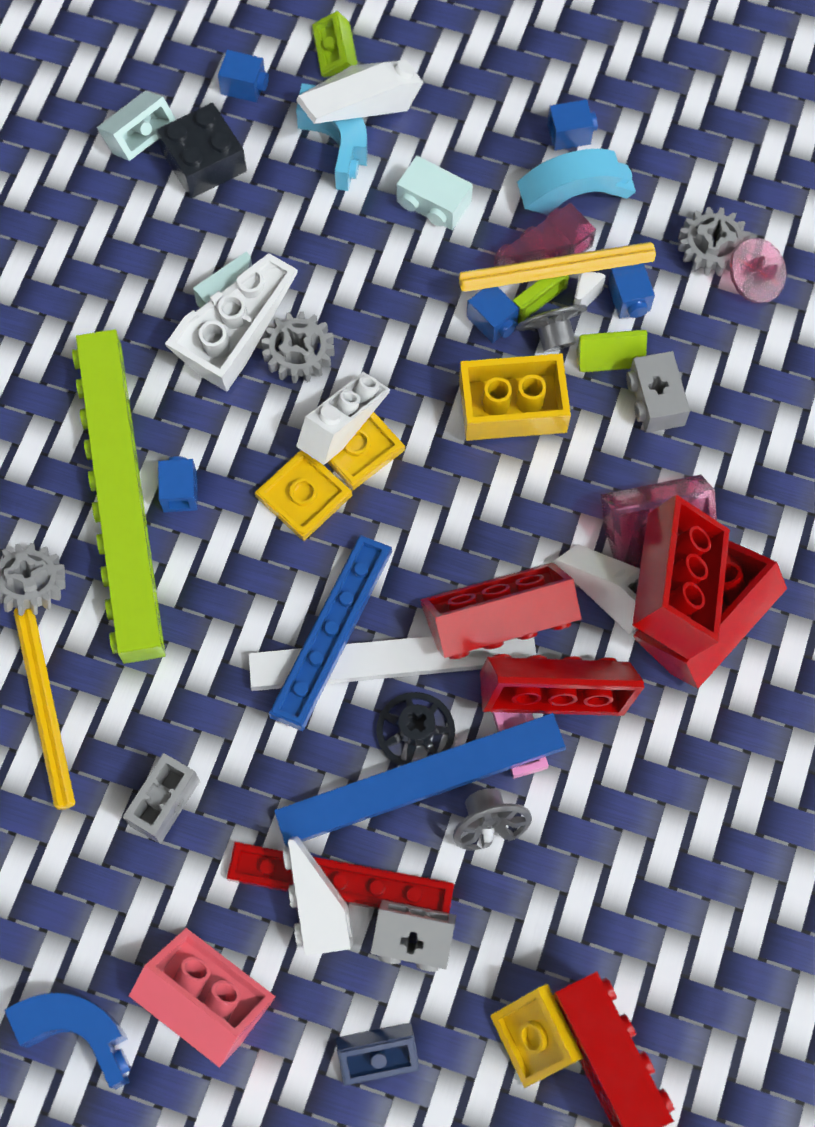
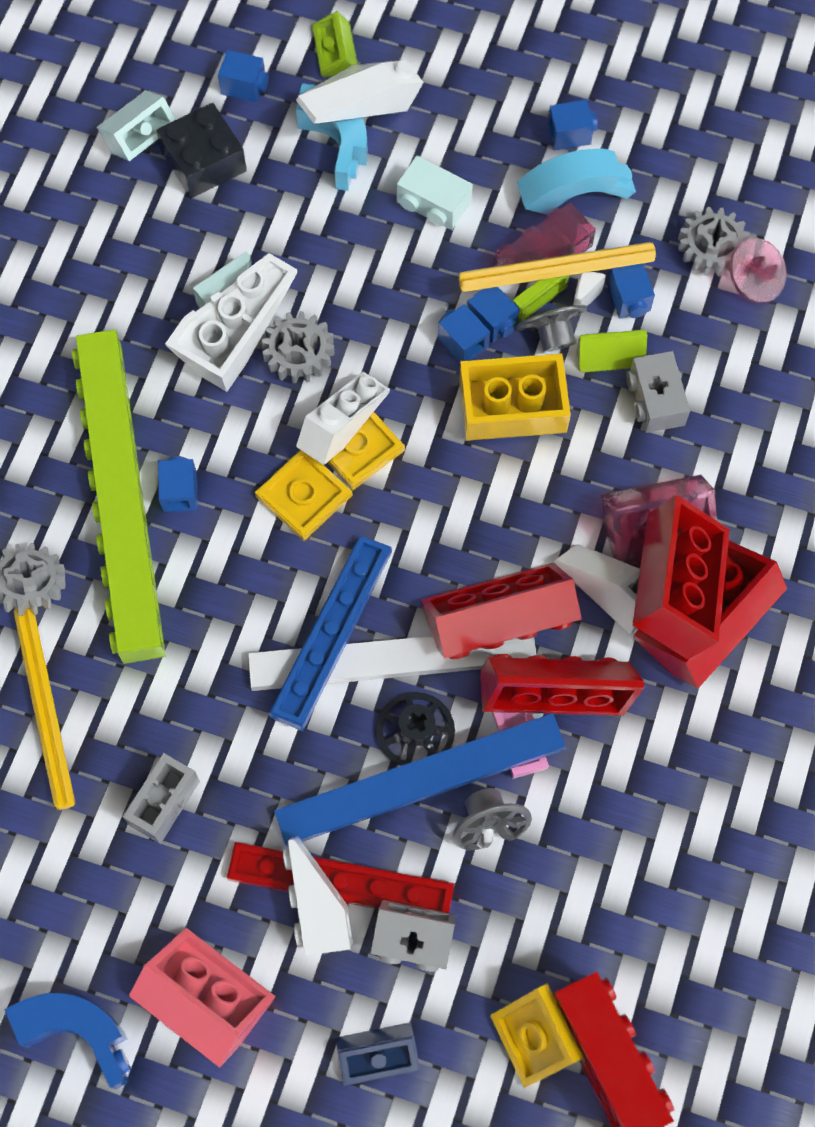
(463, 333): none -> blue brick

